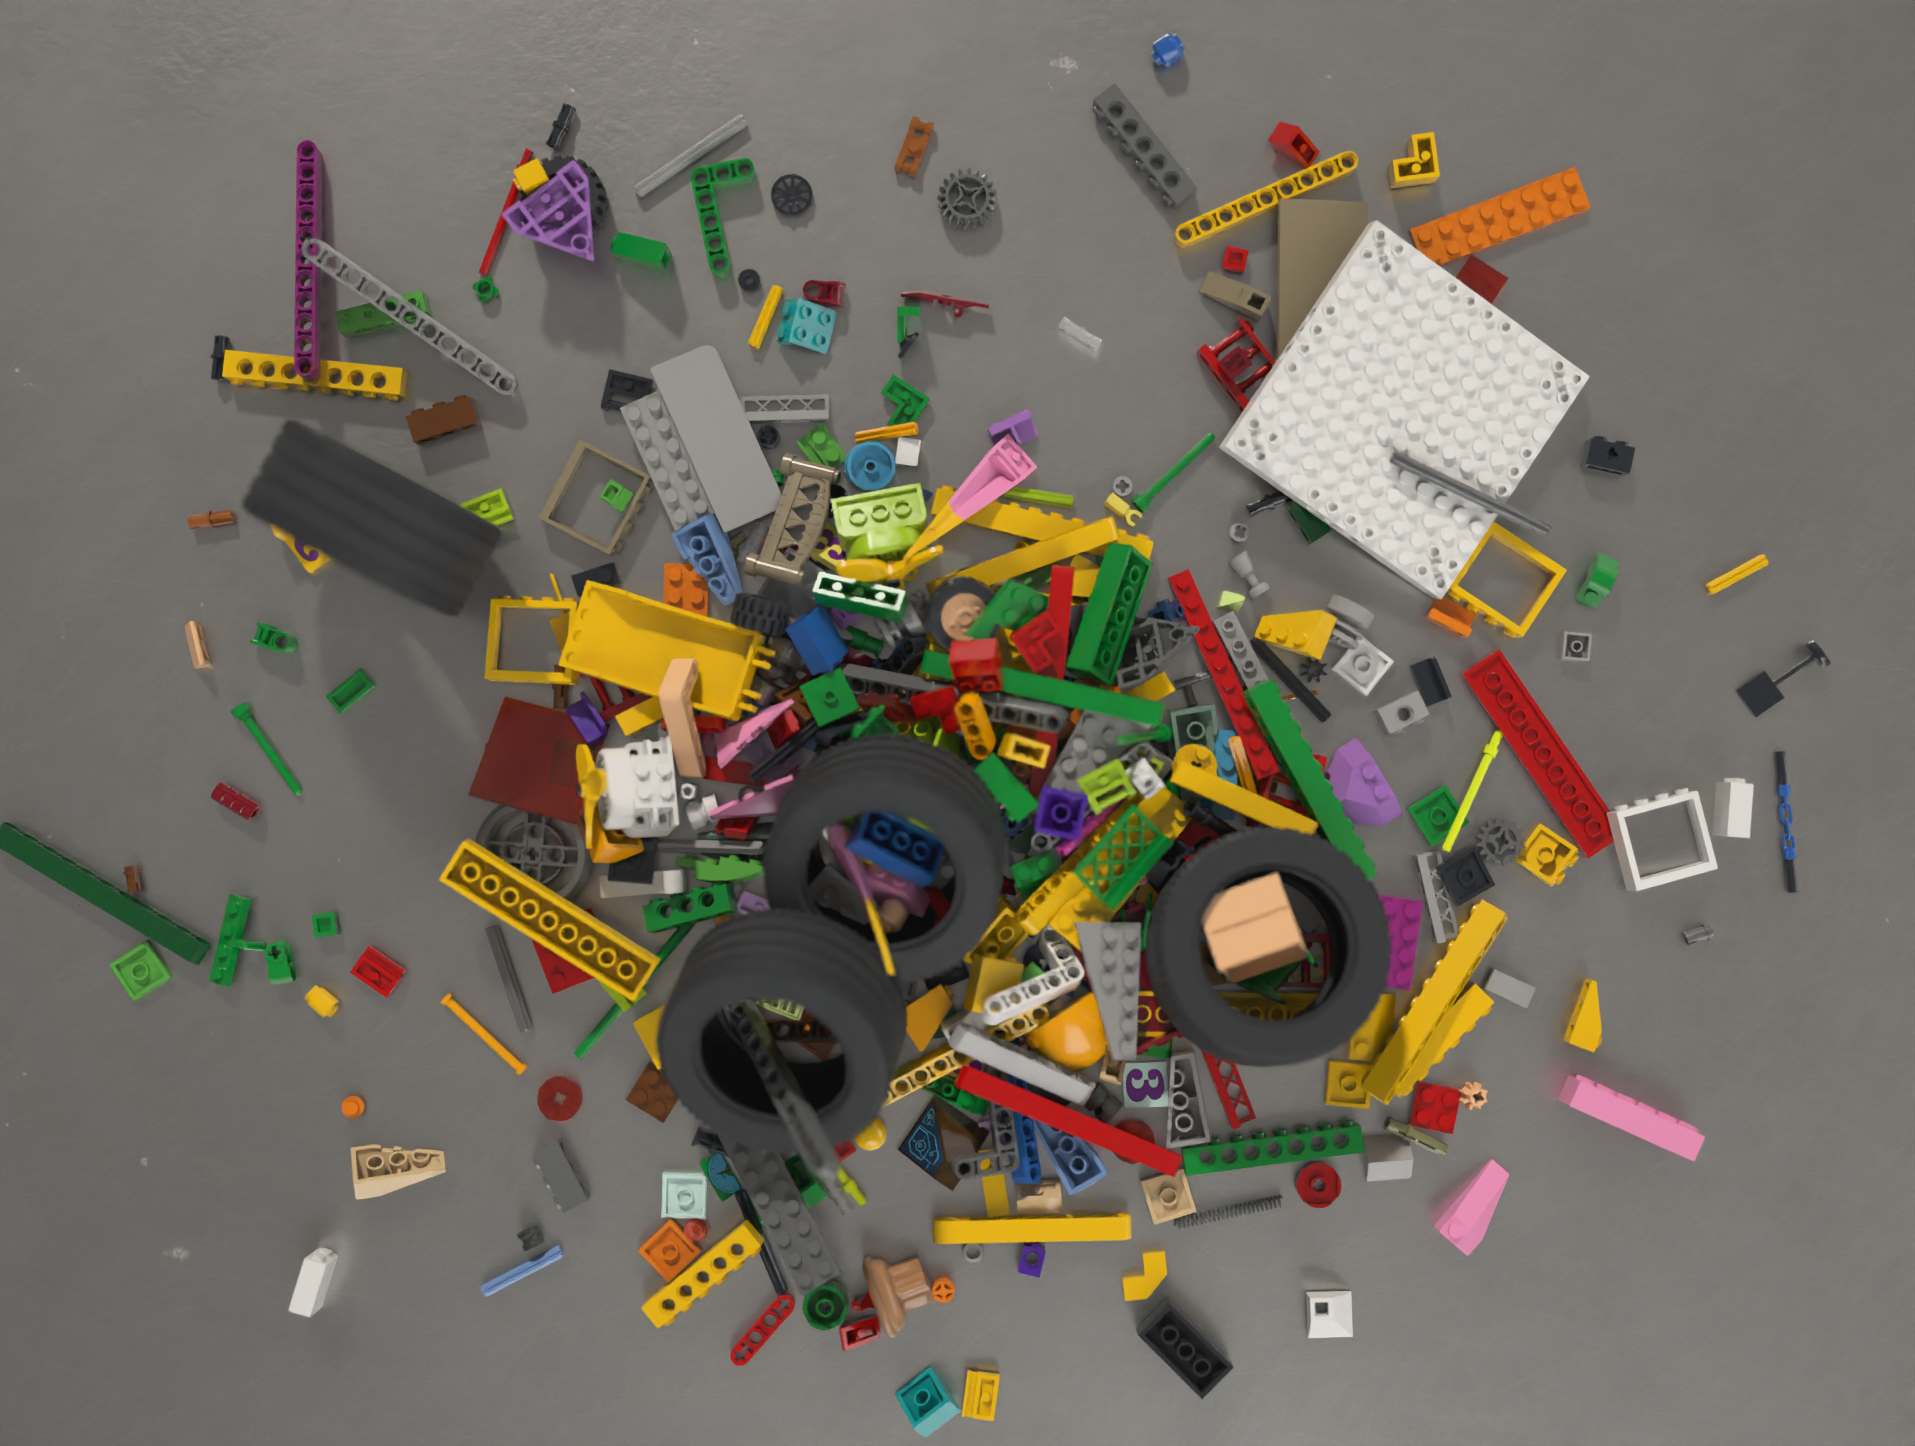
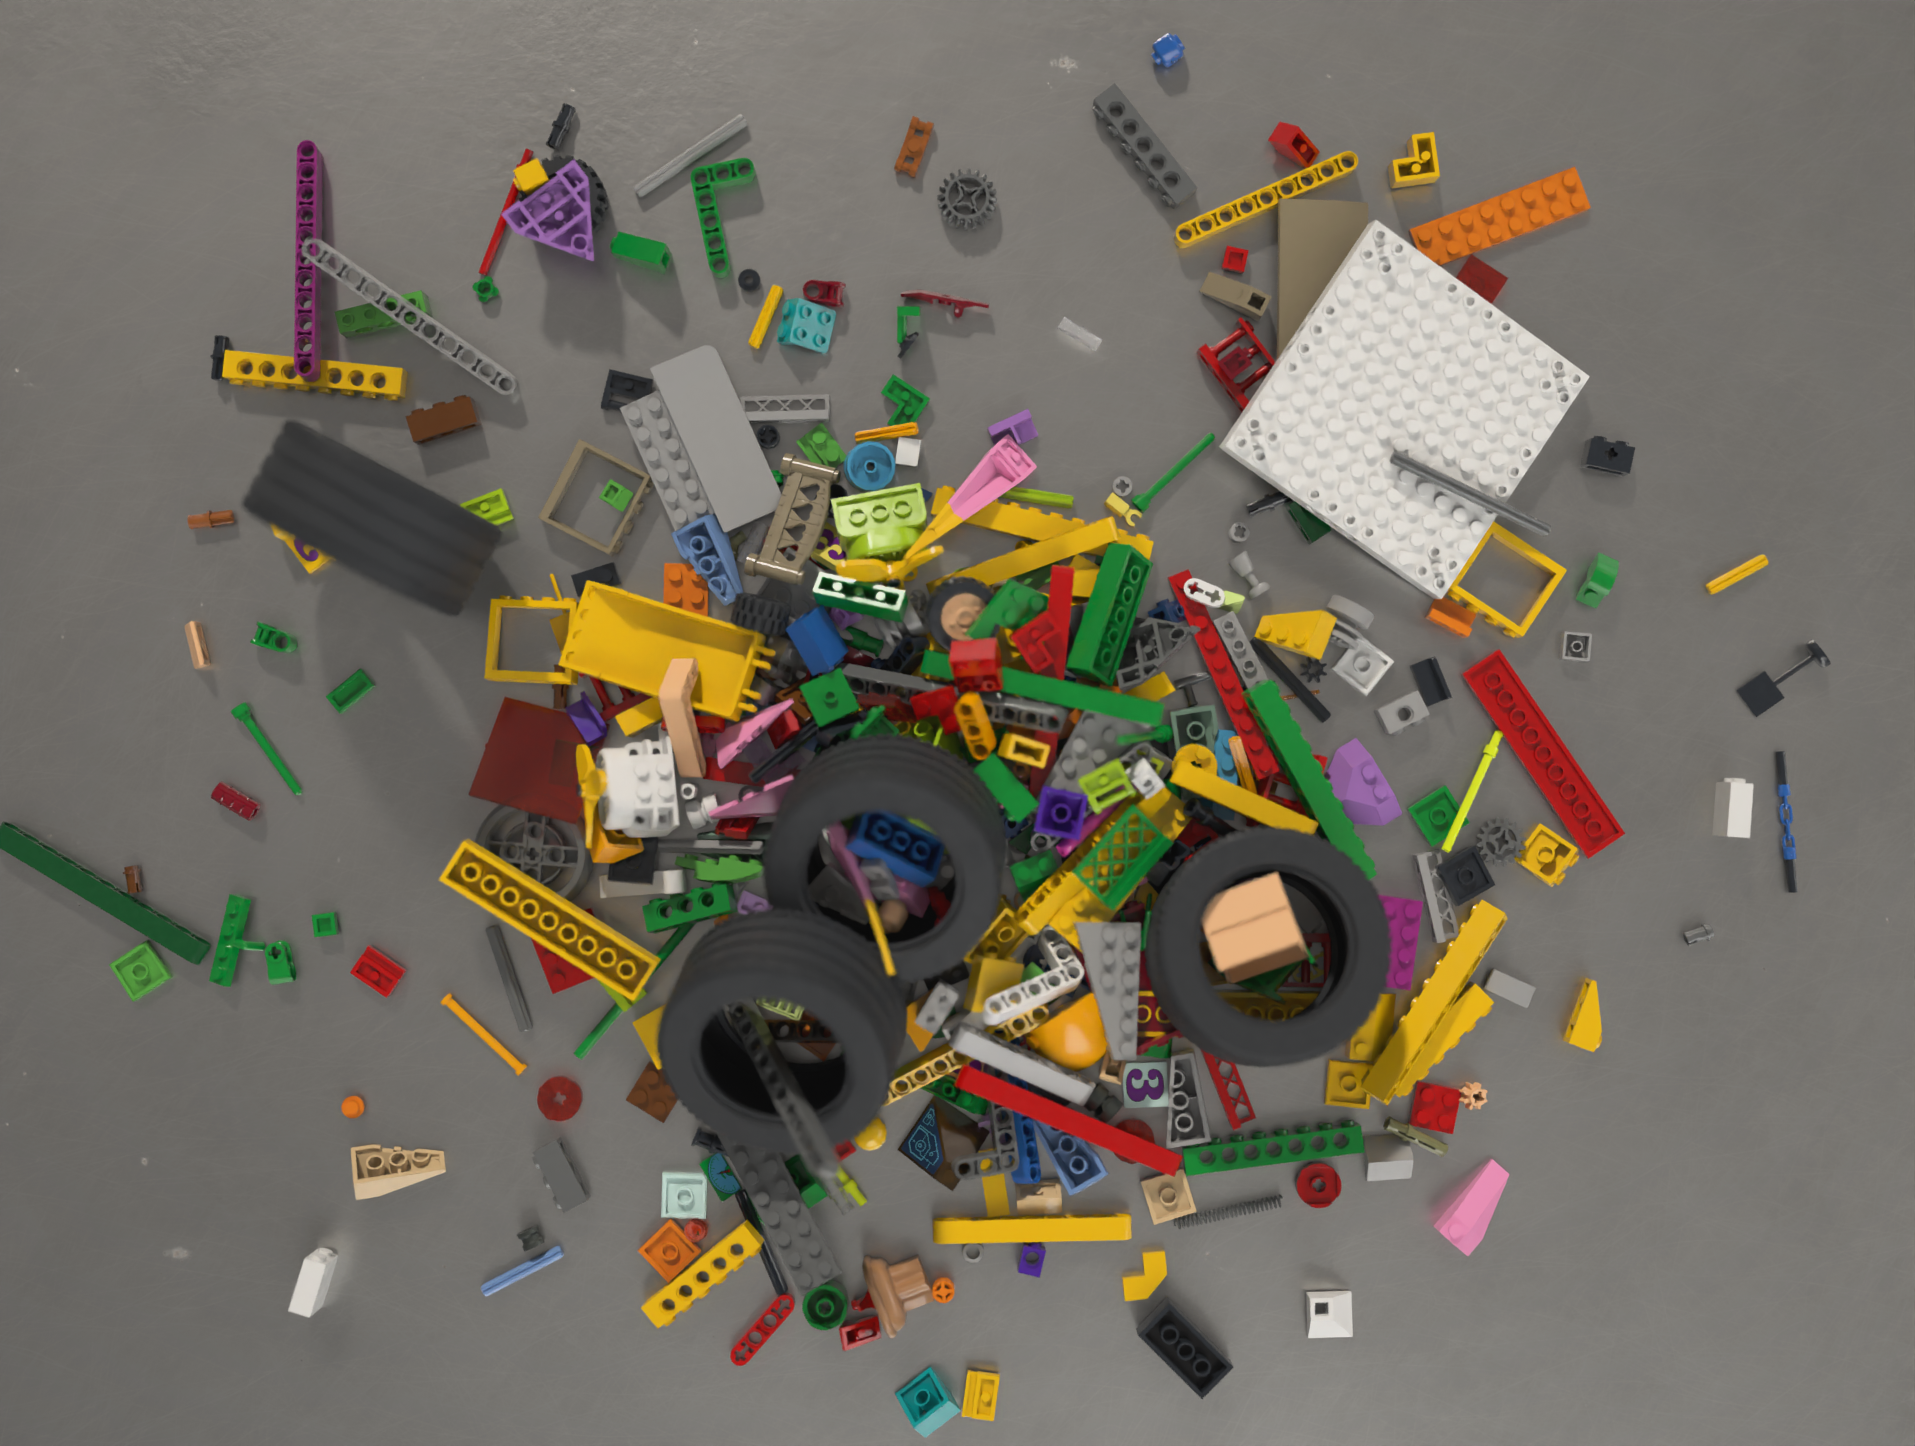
(322, 1001): yellow brick -> none
(791, 195): black wheel -> none
(881, 878): none -> light grey slope
(937, 1006): none -> light grey panel
(1007, 886): red piece -> none
(1206, 588): none -> white beam
(1624, 848): white window -> none
(1633, 1118): bright pink brick -> none

